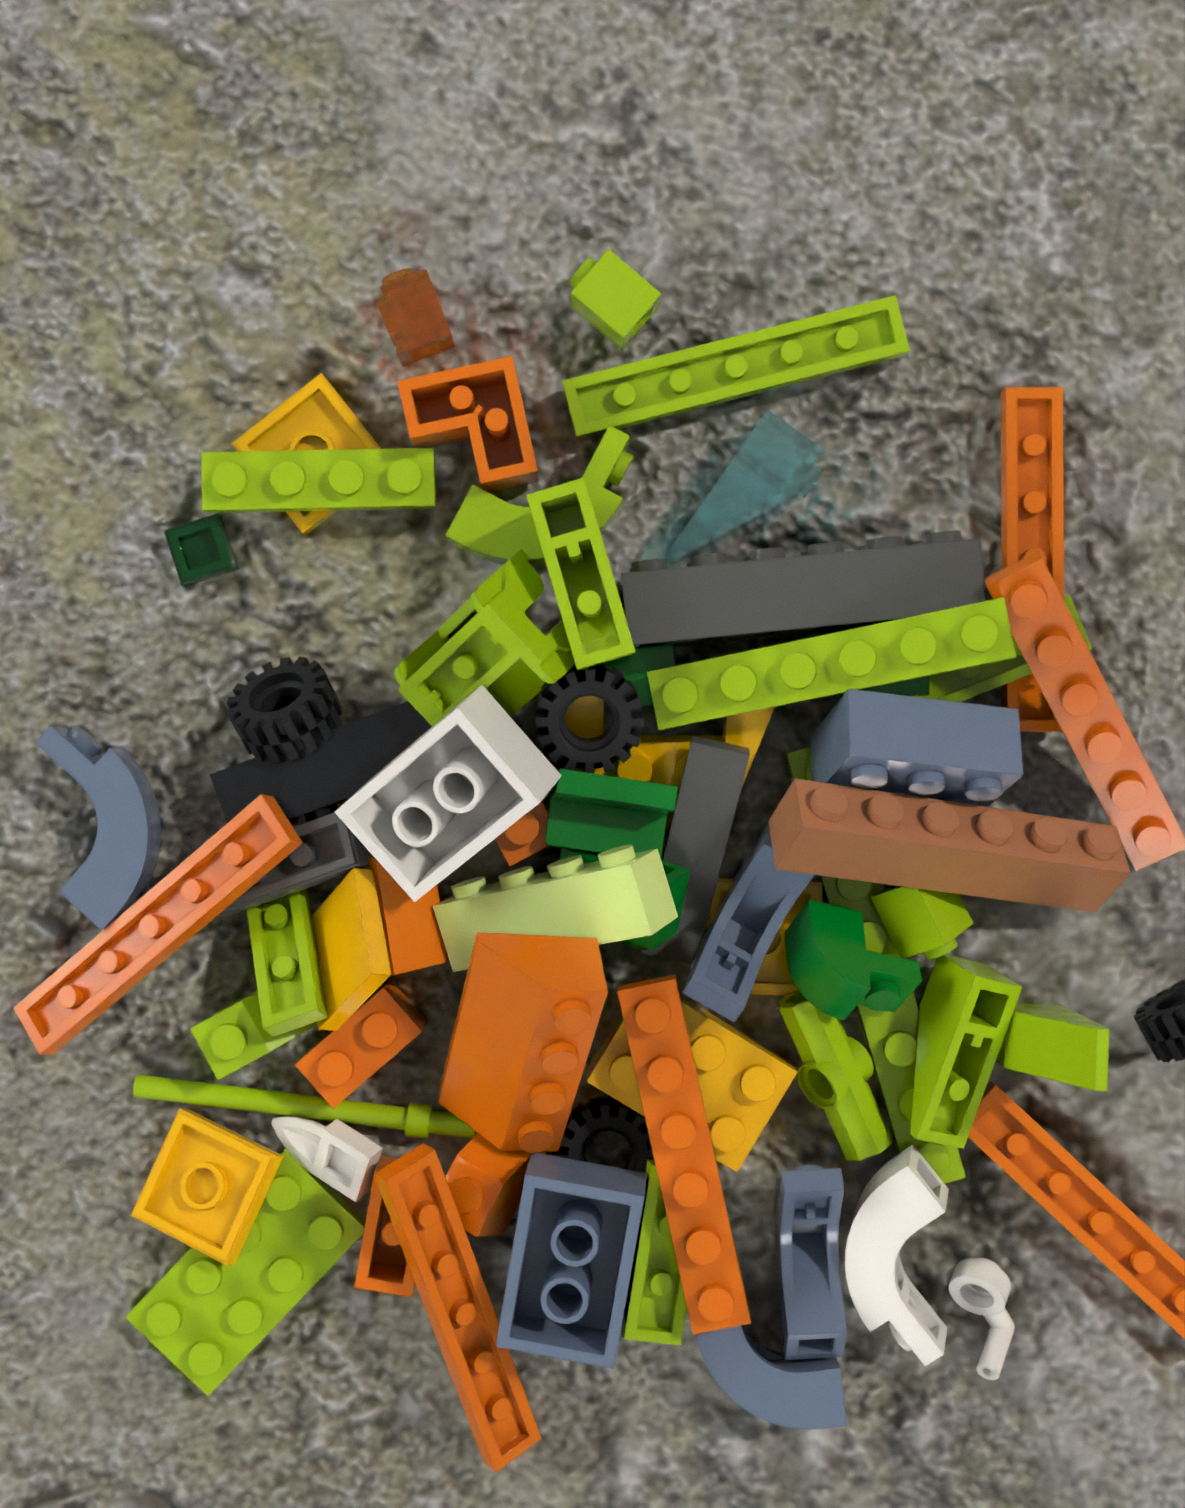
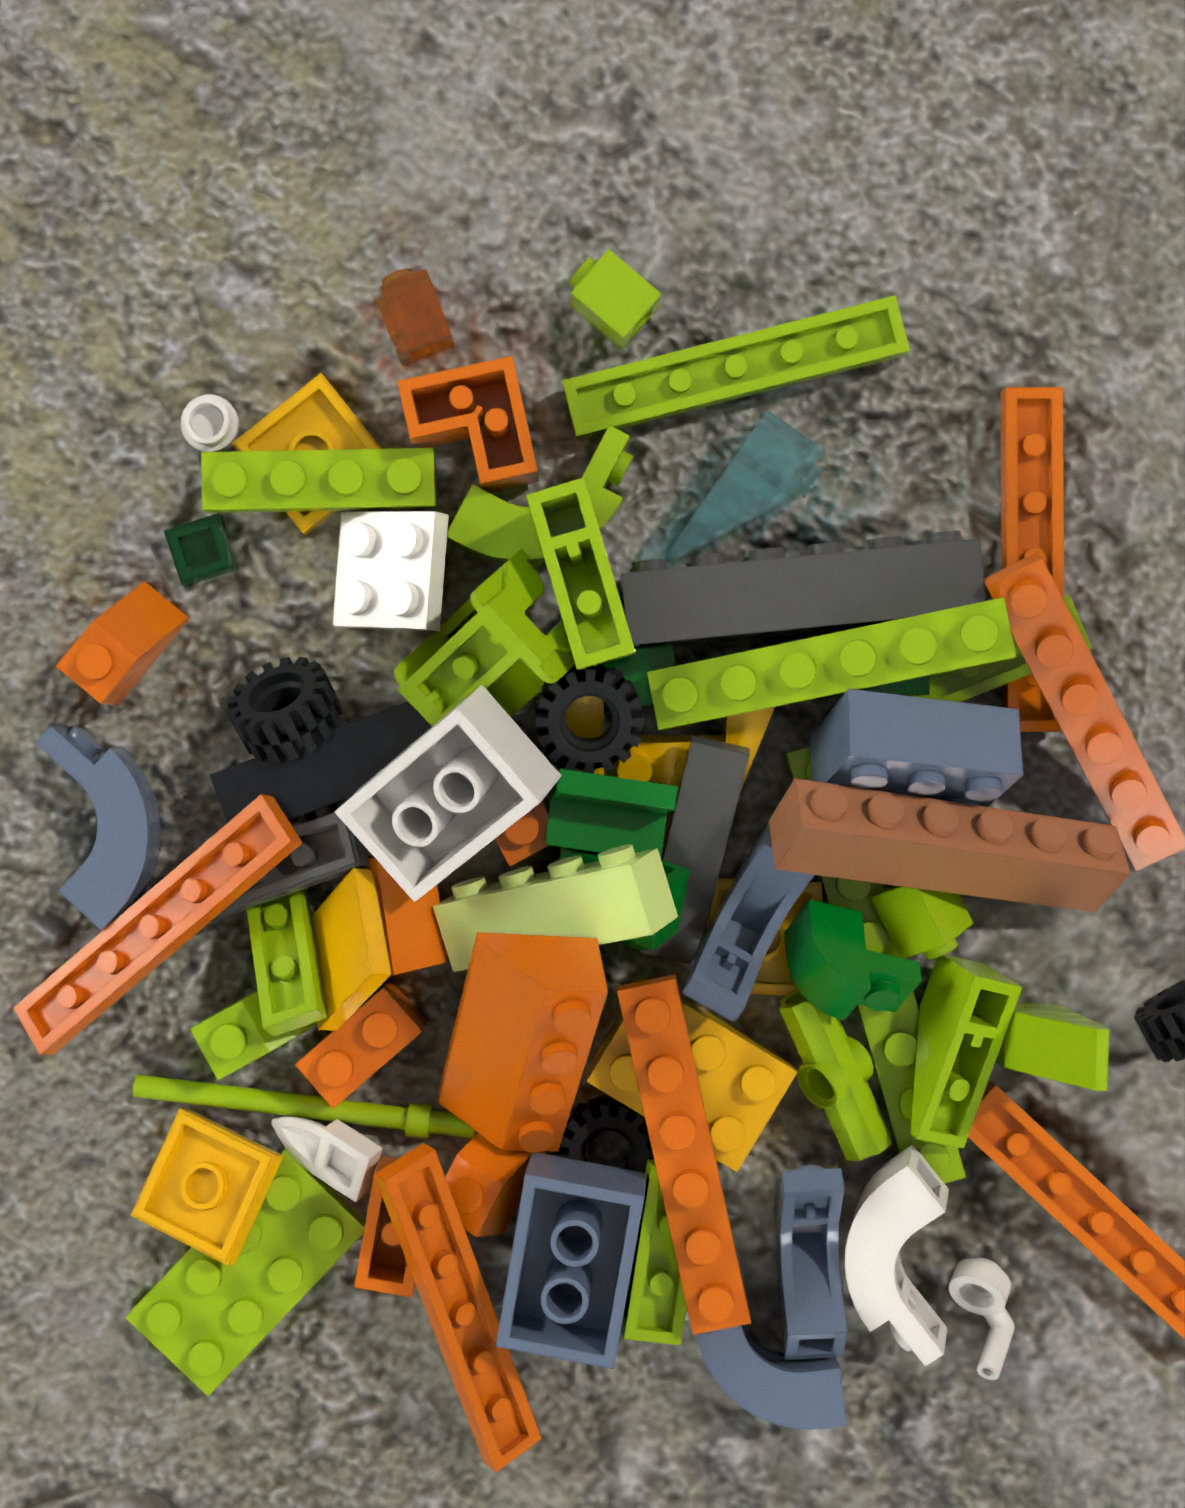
(122, 644): none -> orange slope
(209, 423): none -> white plate
(390, 570): none -> white plate

